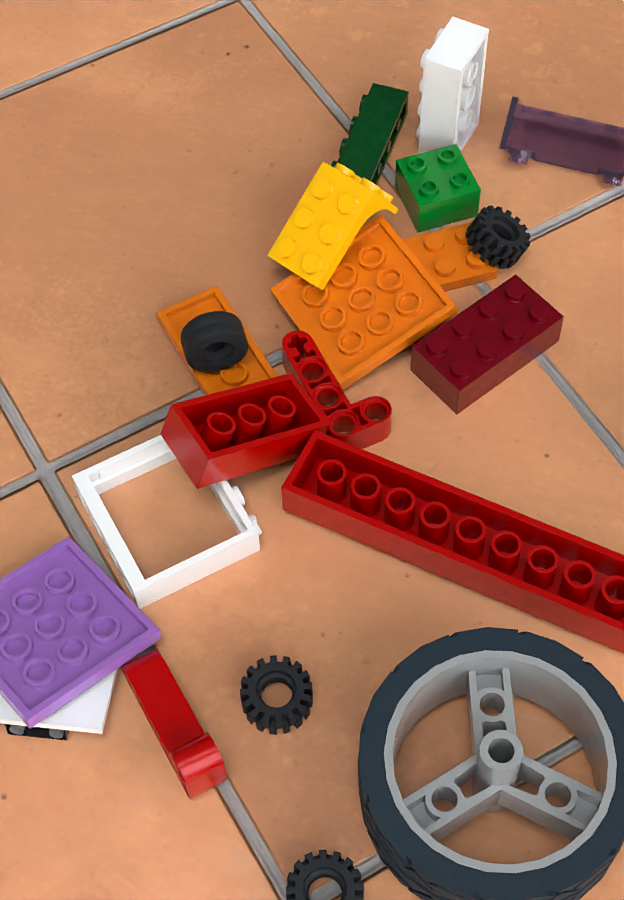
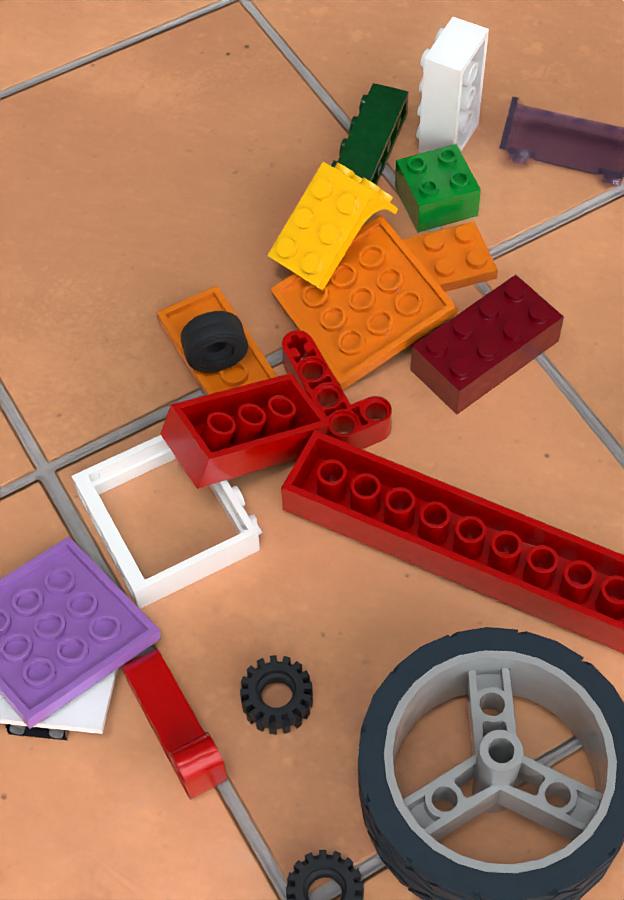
(498, 237): black tyre -> none

